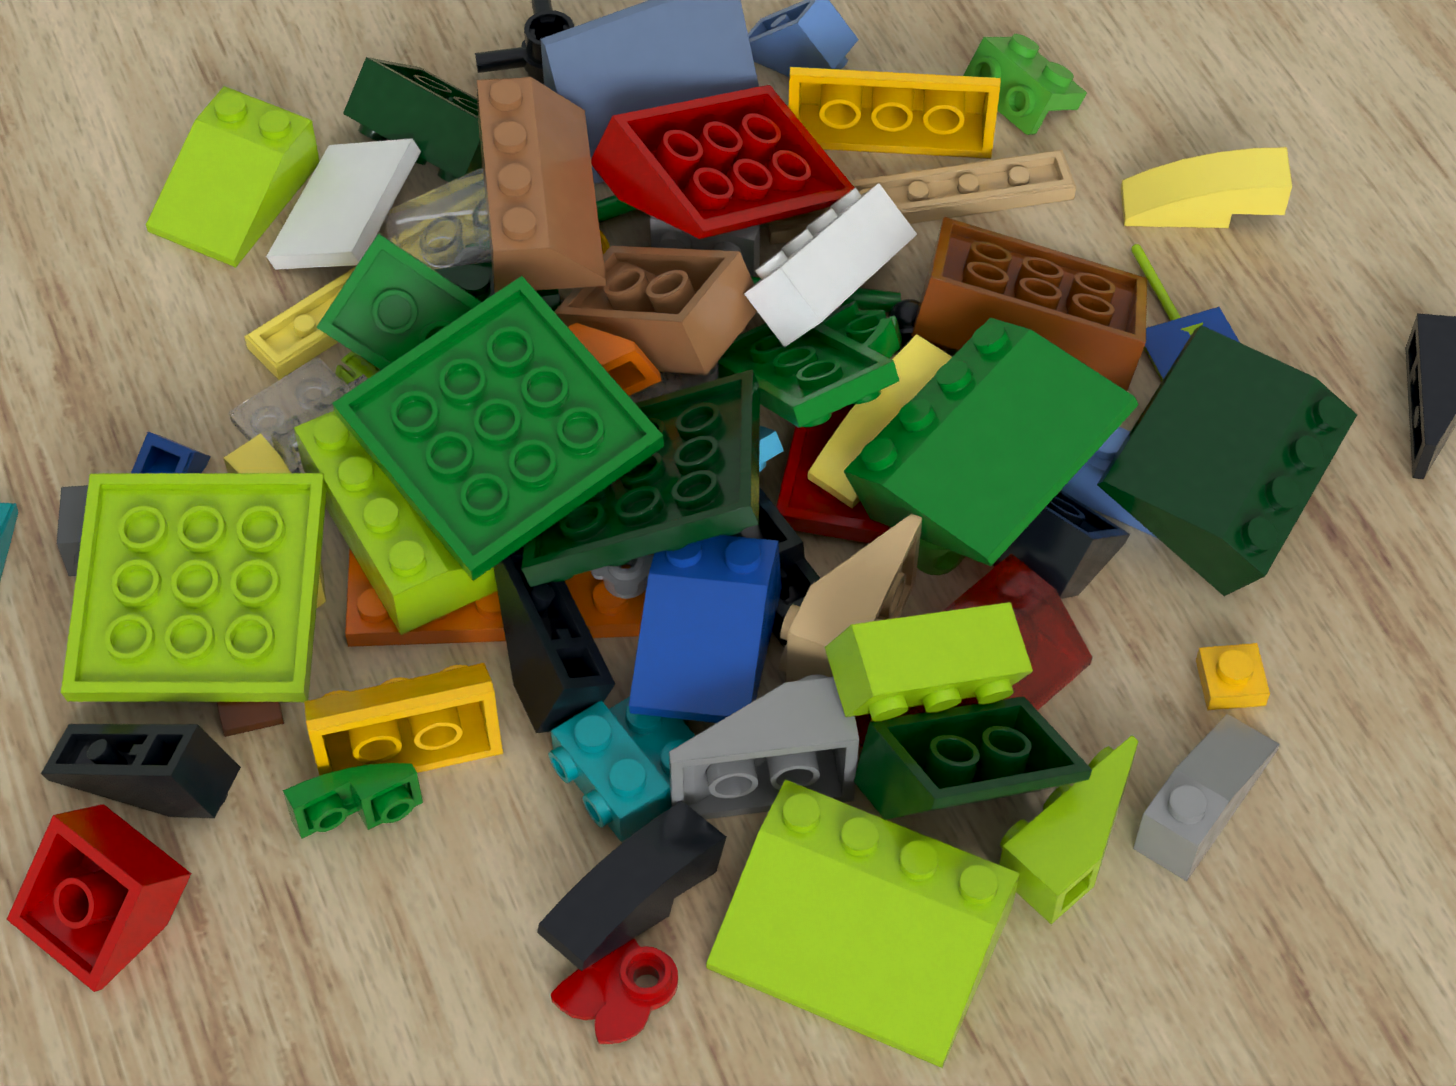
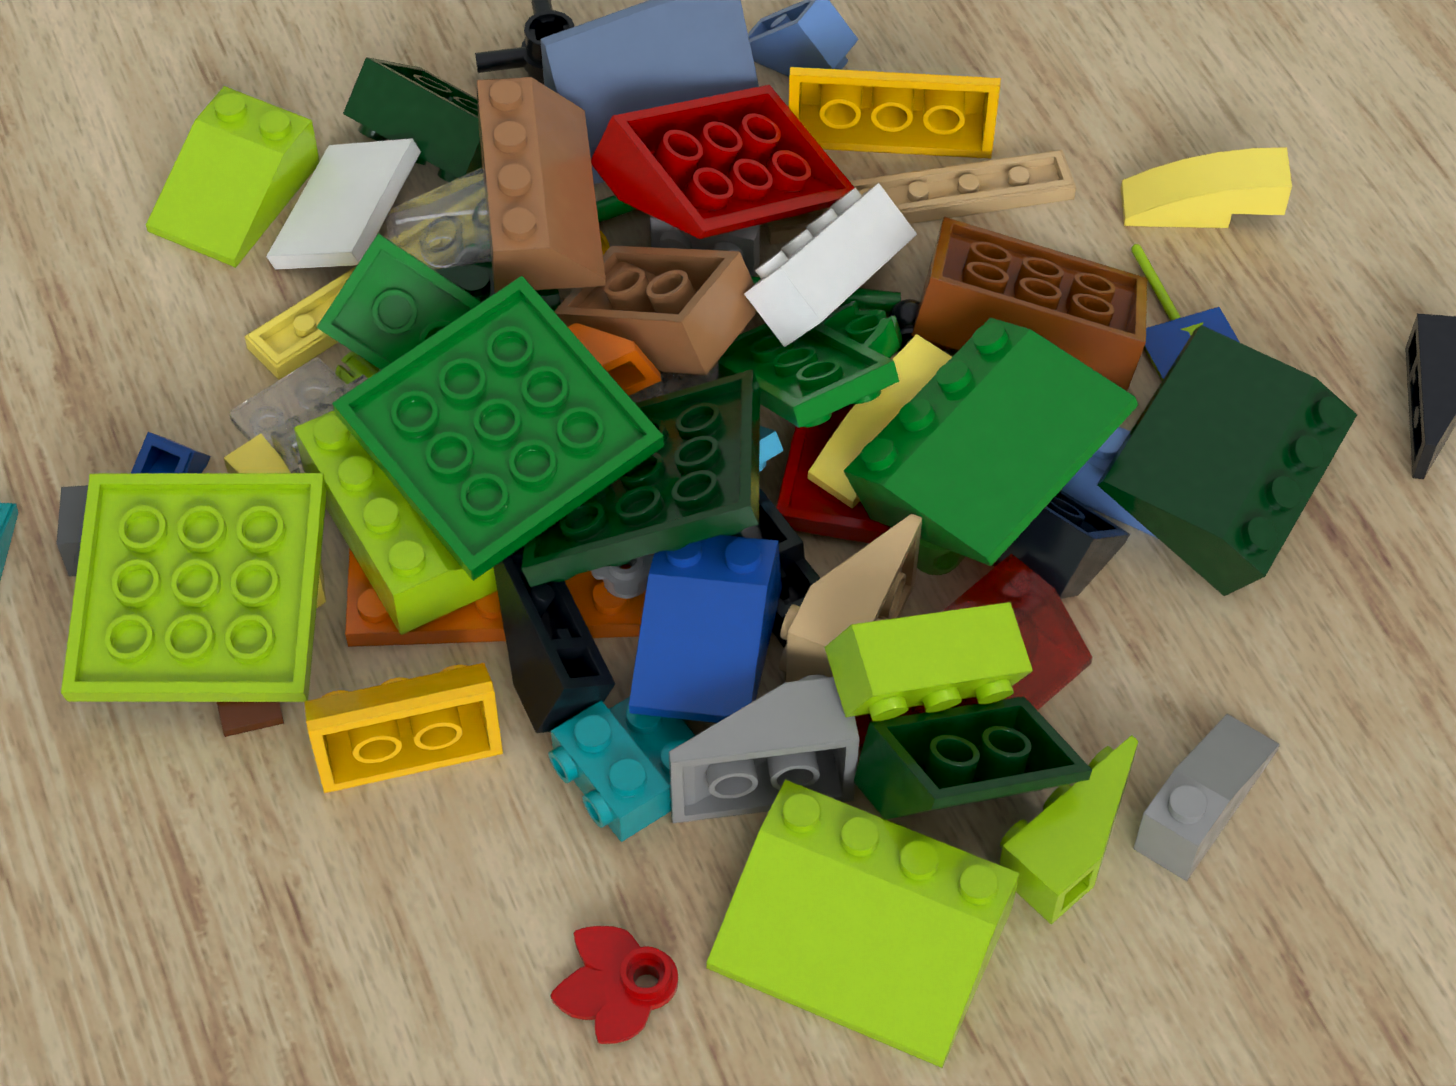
(96, 893): red slope -> none
(148, 766): black slope -> none
(374, 790): green slope -> none
(633, 886): black slope -> none
(1028, 80): bright green bracket -> none
(1232, 676): yellow plate -> none

